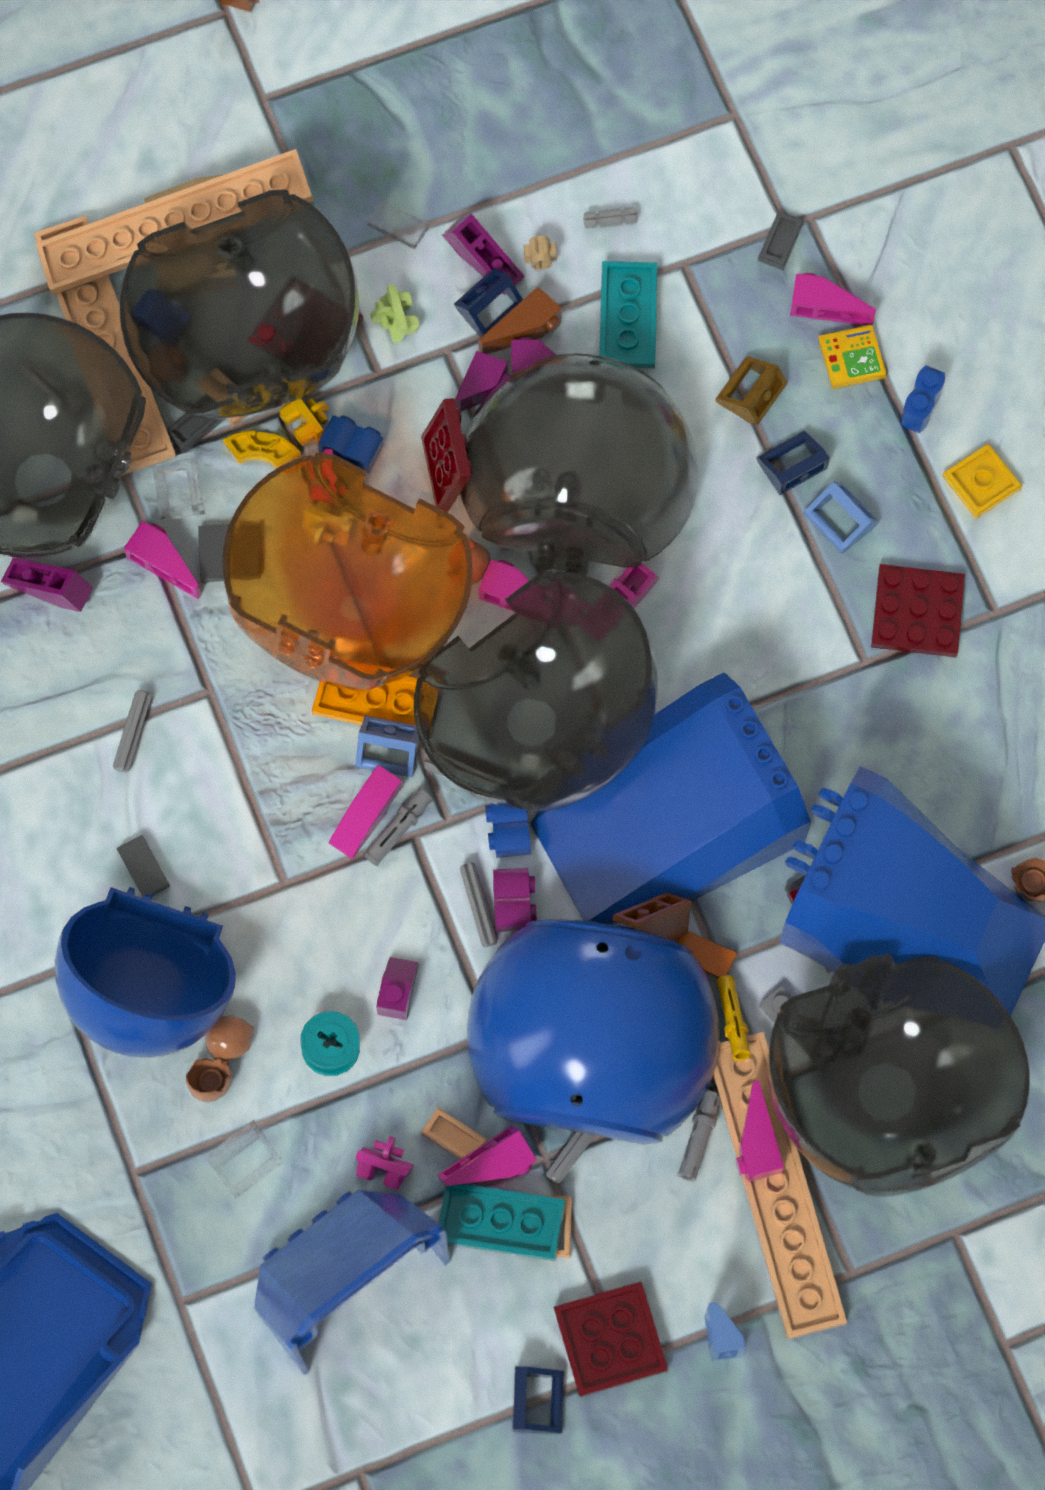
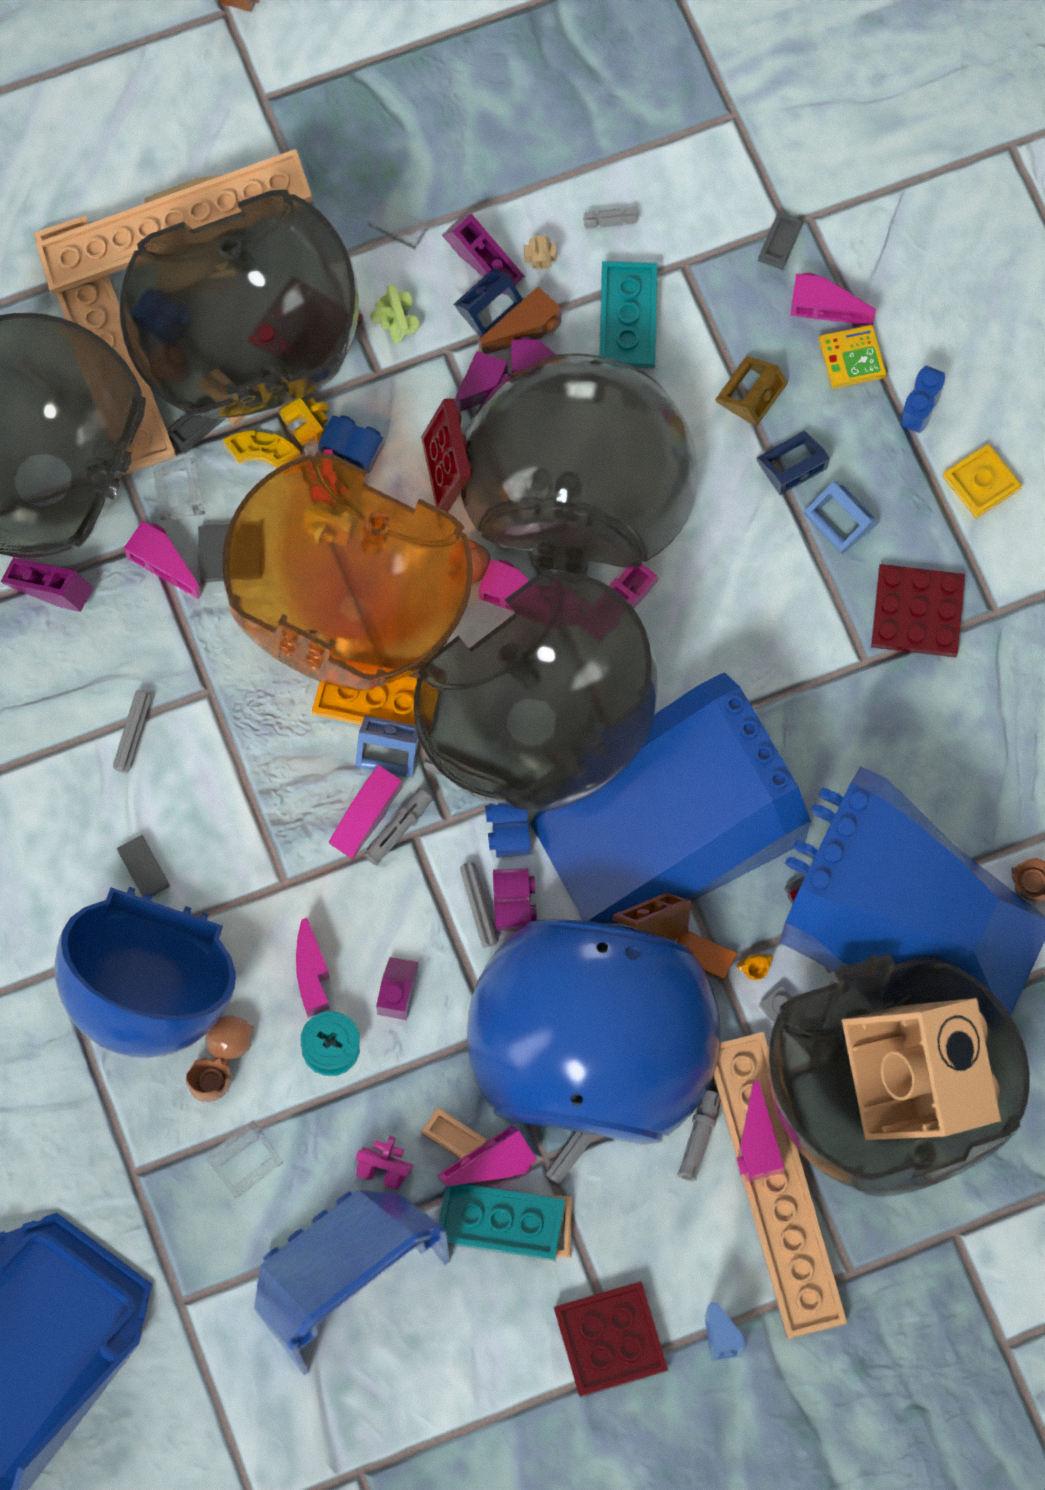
(310, 971): none -> dark pink slope
(520, 1394): dark blue tile -> none
(735, 1027): yellow pin -> none
(755, 965): none -> light orange piece
(922, 1070): none -> light nougat brick

